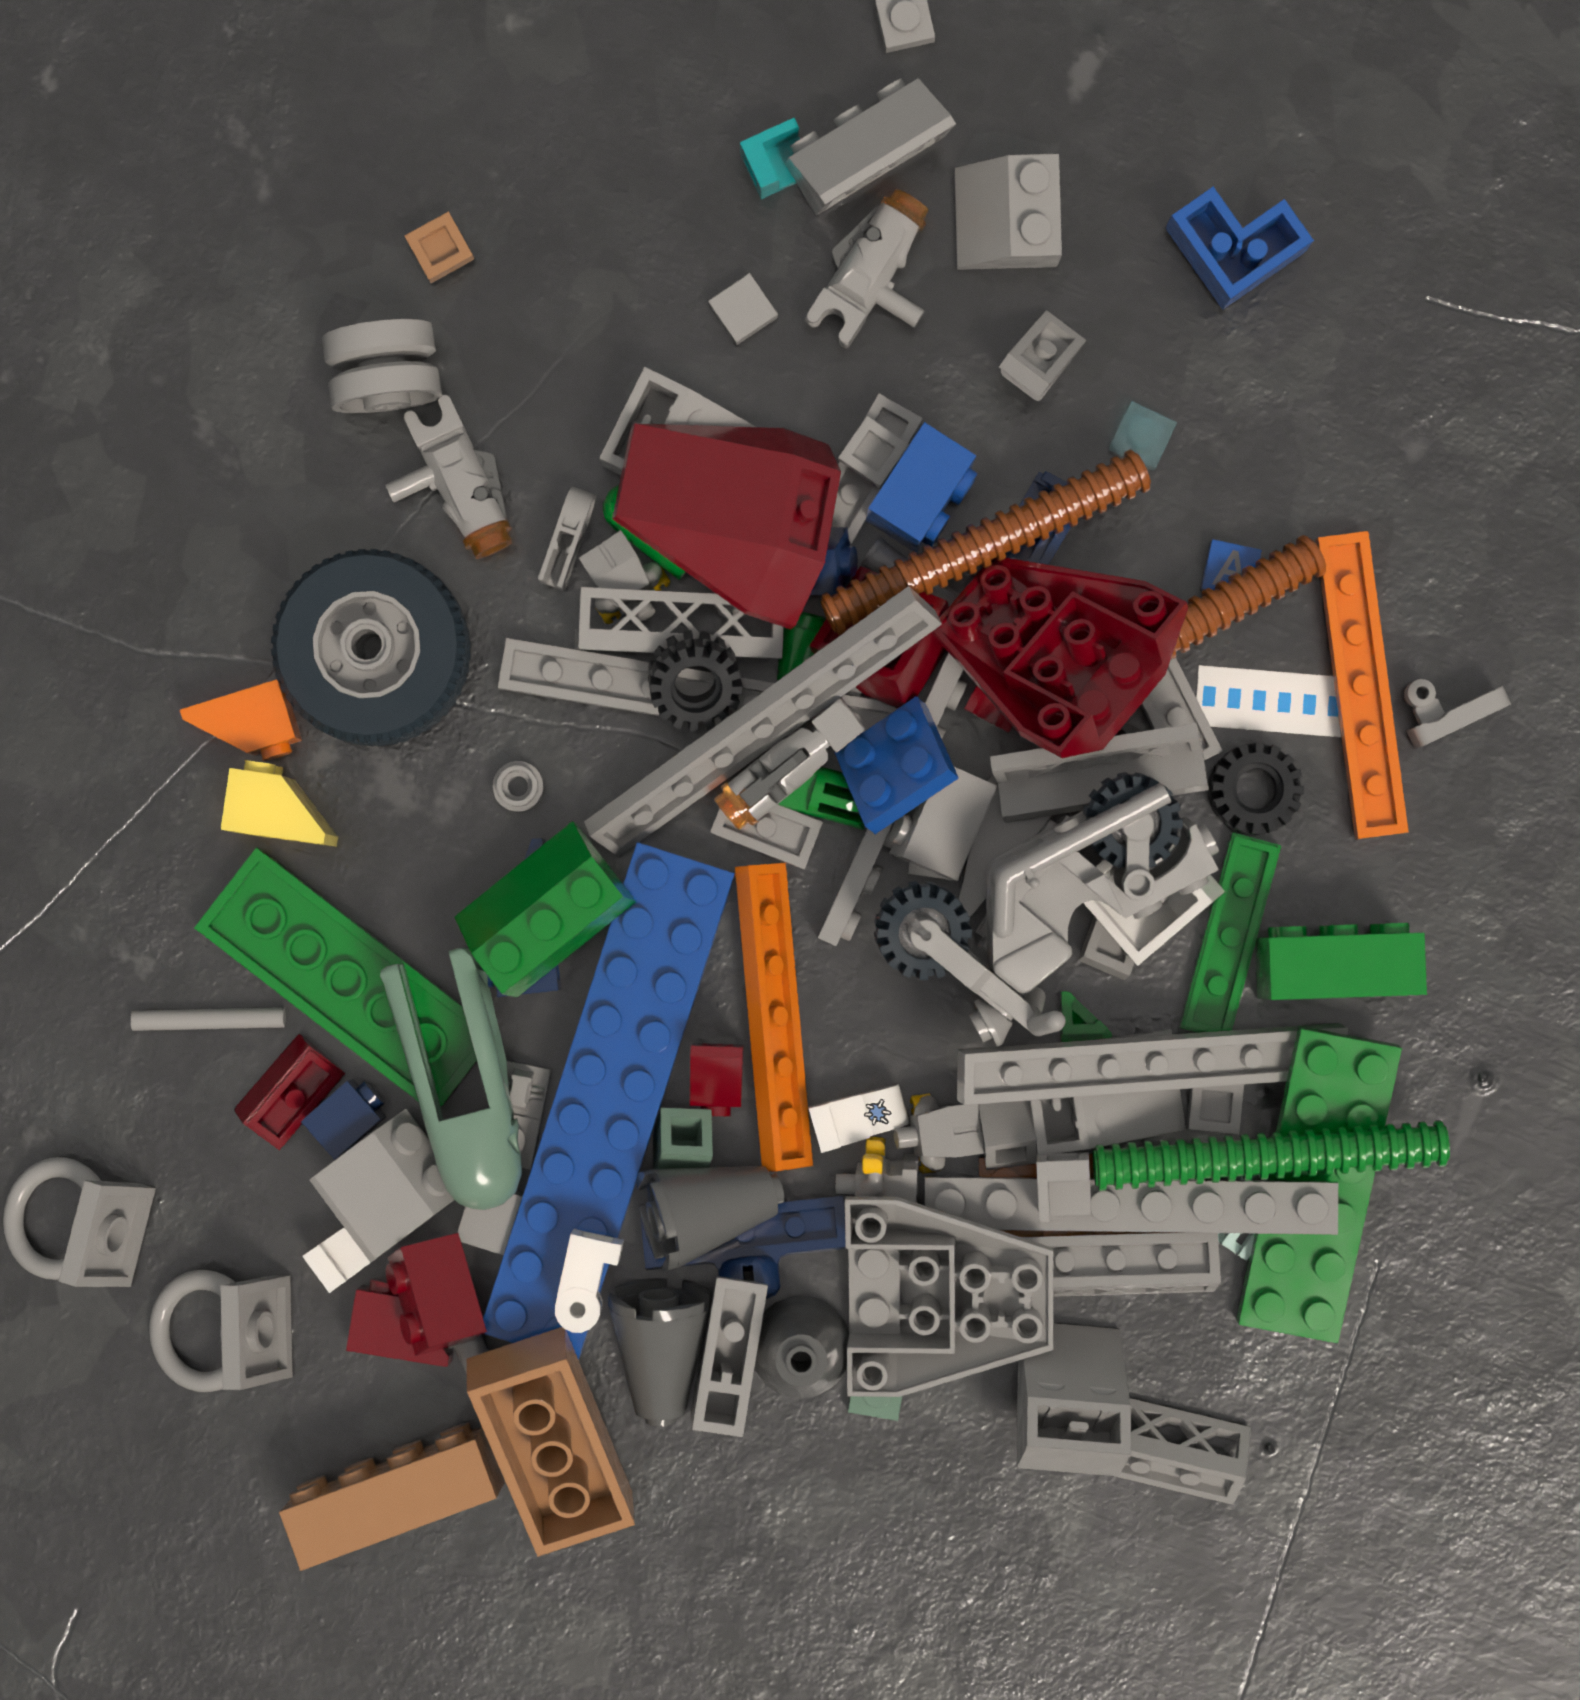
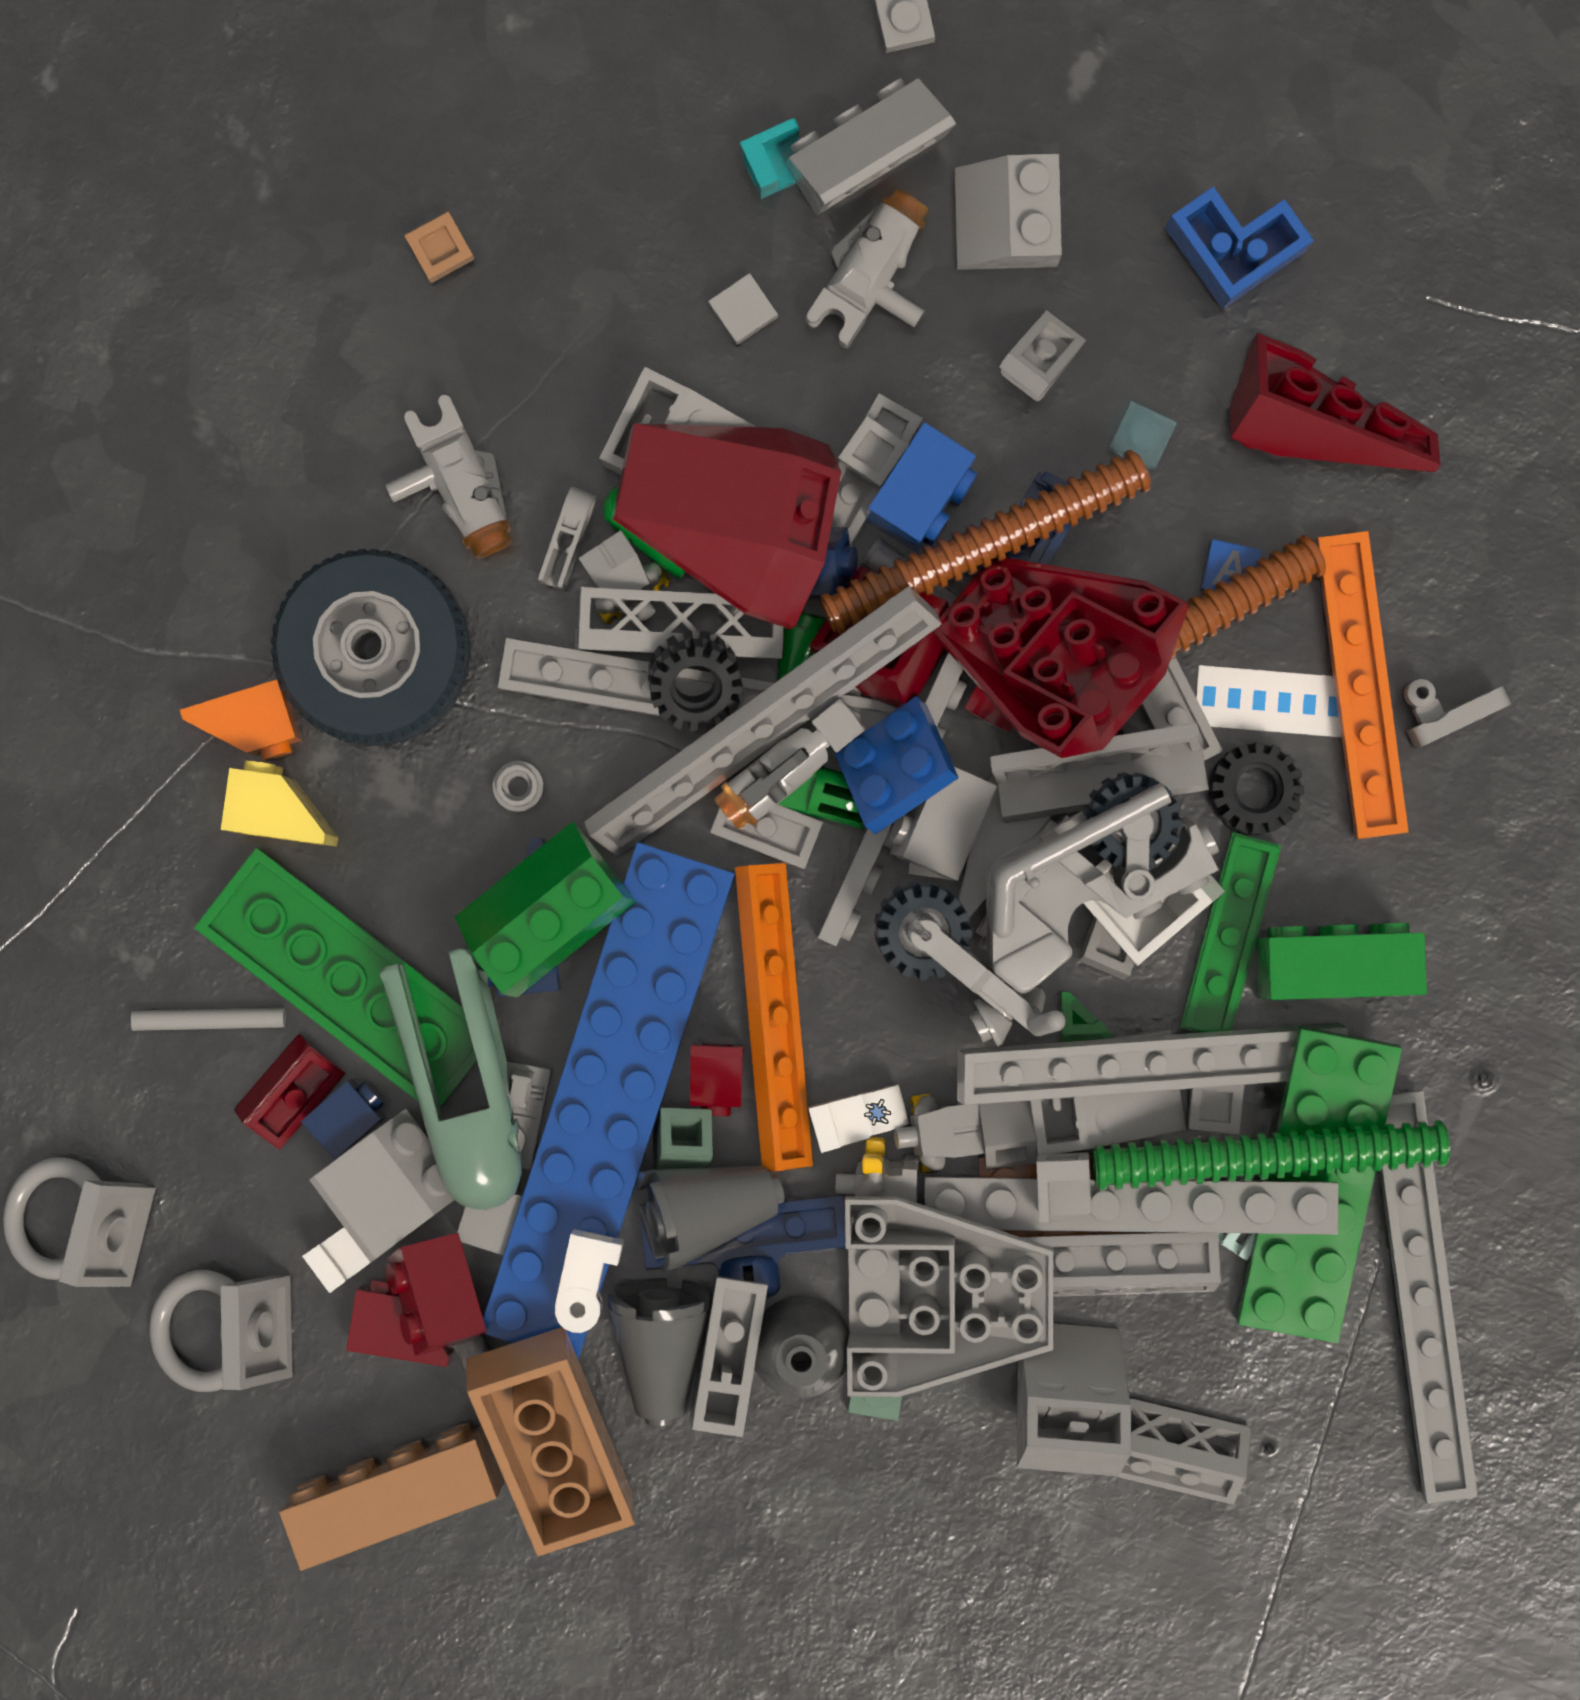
(381, 366): light grey wheel -> none
(1304, 414): none -> dark red wedge
(1427, 1320): none -> light grey plate

